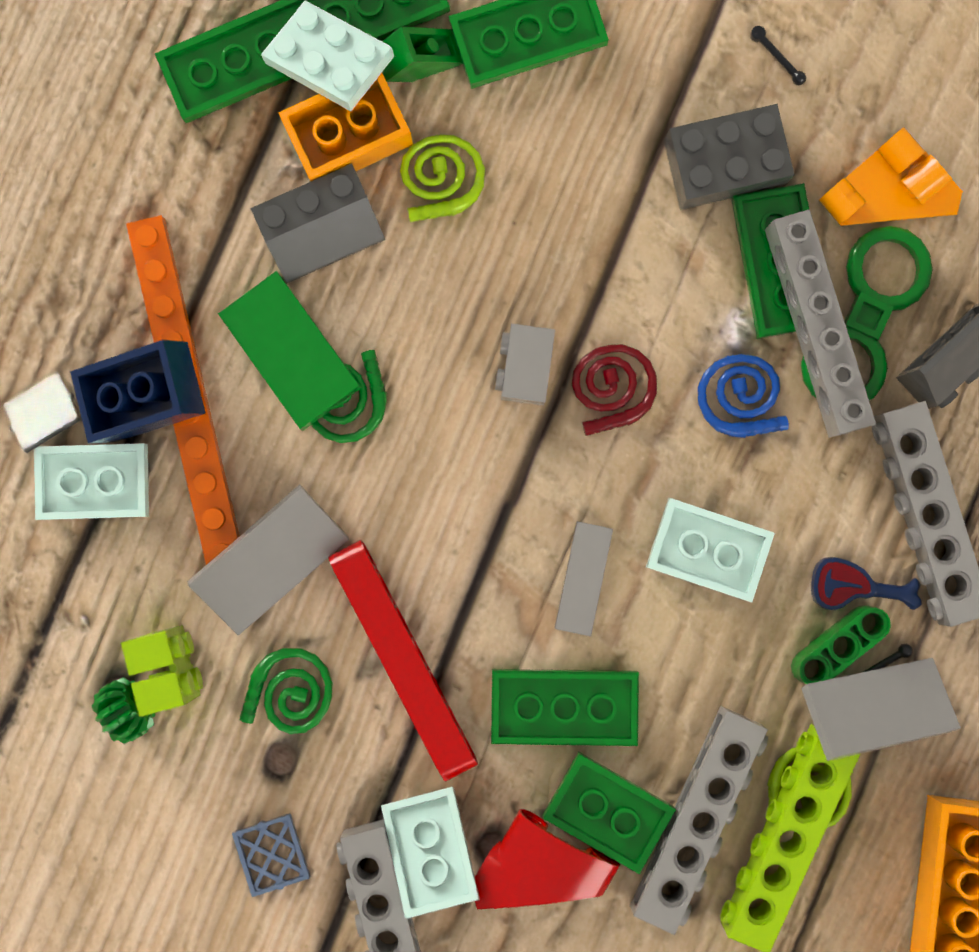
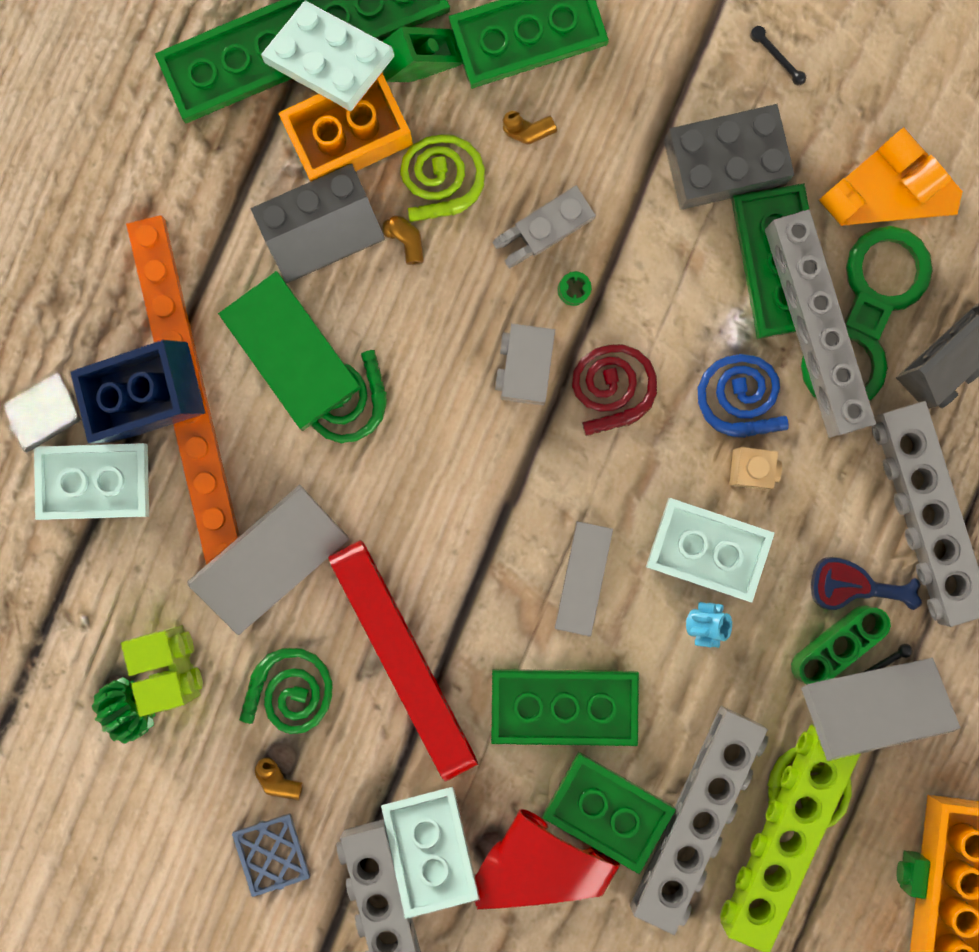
(273, 781): none -> pearl gold arm
(408, 234): none -> pearl gold arm
(527, 132): none -> pearl gold arm
(547, 225): none -> light grey hinge
(563, 287): none -> green bush
(709, 624): none -> medium azure gear
(755, 468): none -> tan brick
(913, 874): none -> green plate

